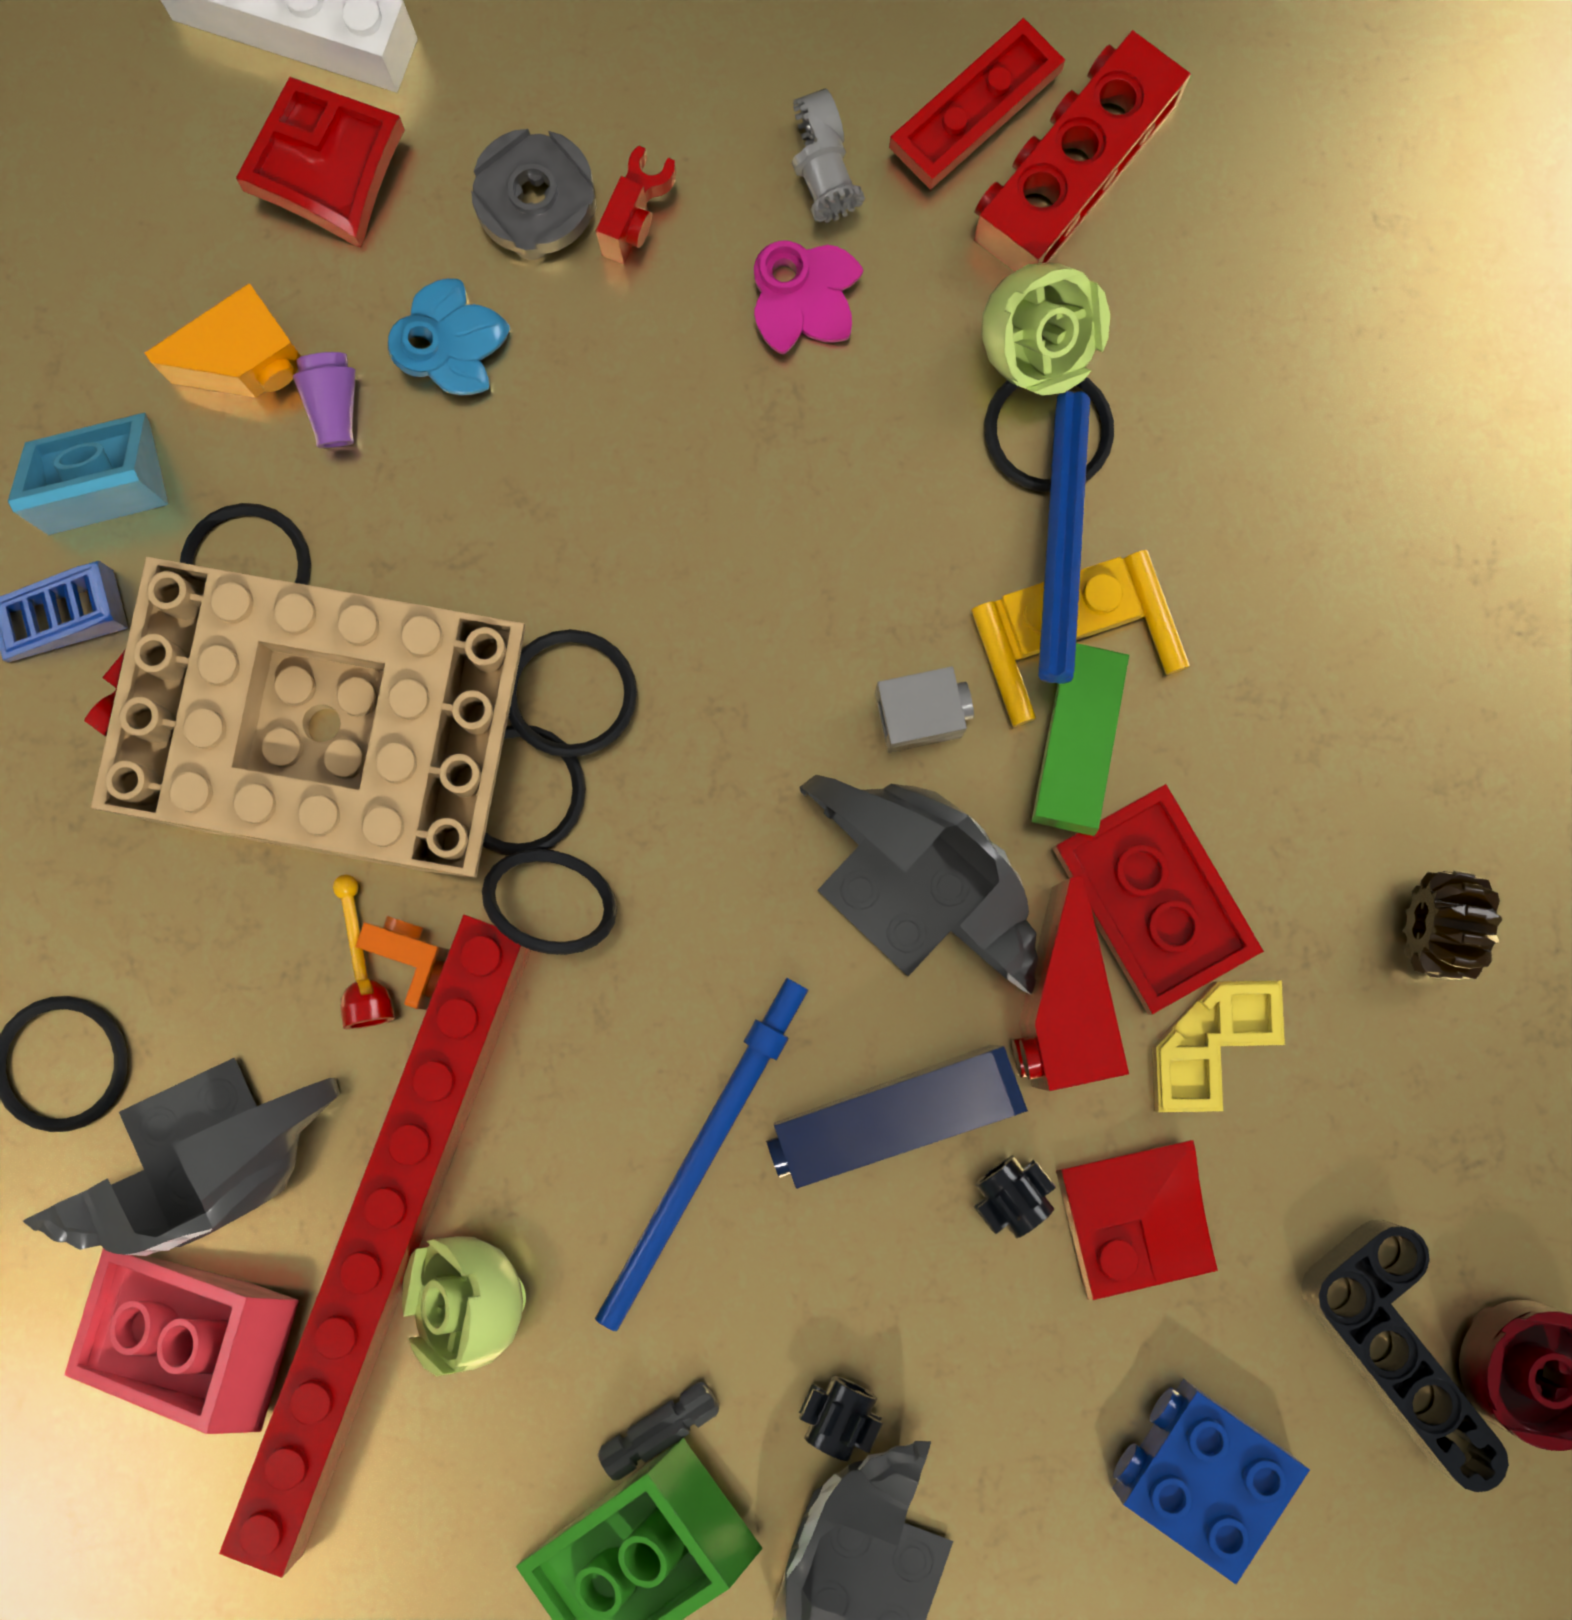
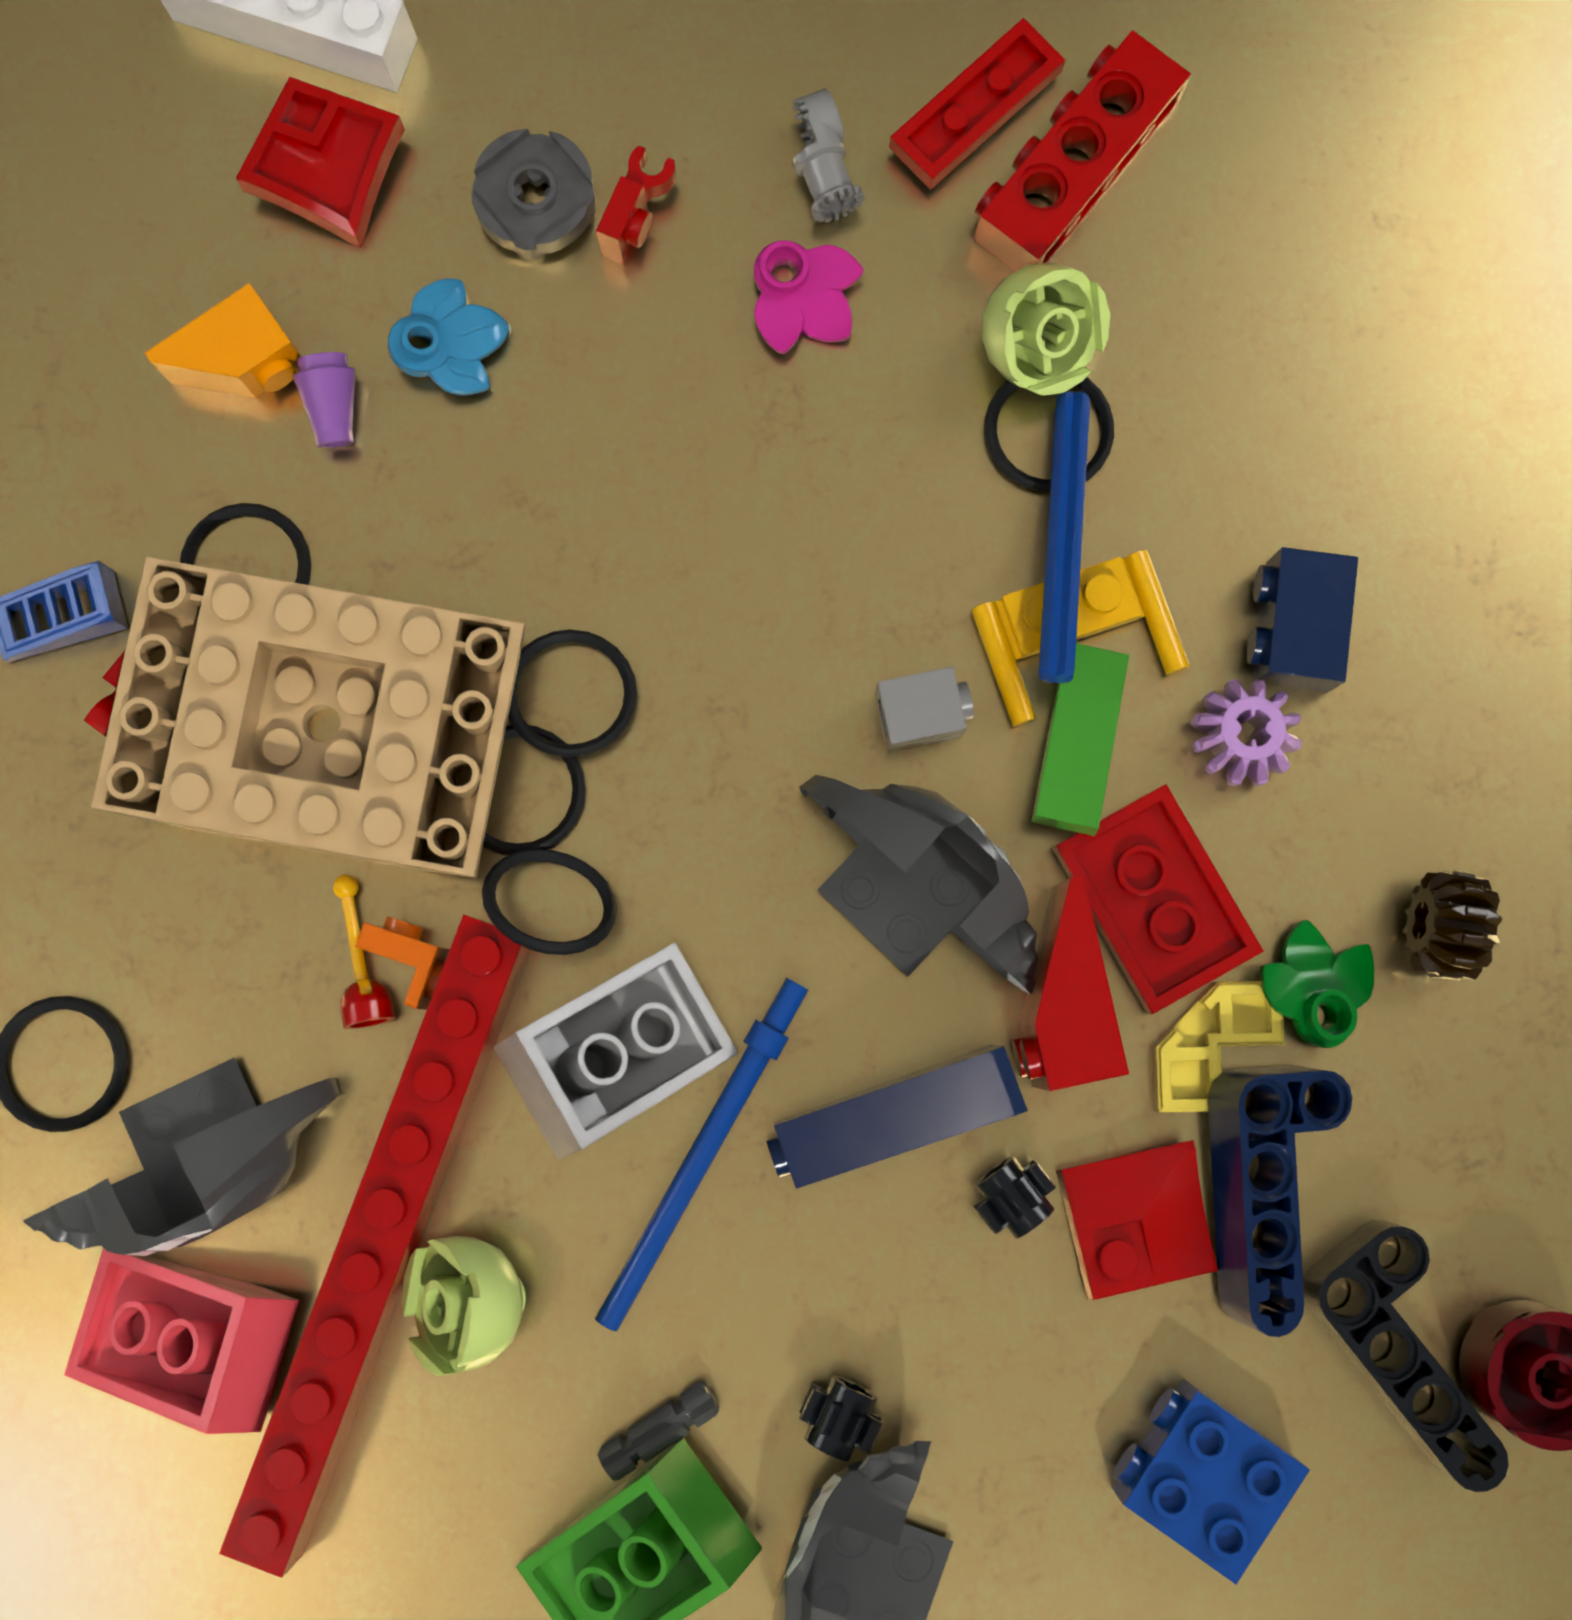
(88, 476): medium azure slope -> none
(615, 1051): none -> light grey slope
(1265, 1281): none -> dark blue beam
(1267, 740): none -> lavender gear
(1303, 619): none -> dark blue brick
(1316, 978): none -> green plate

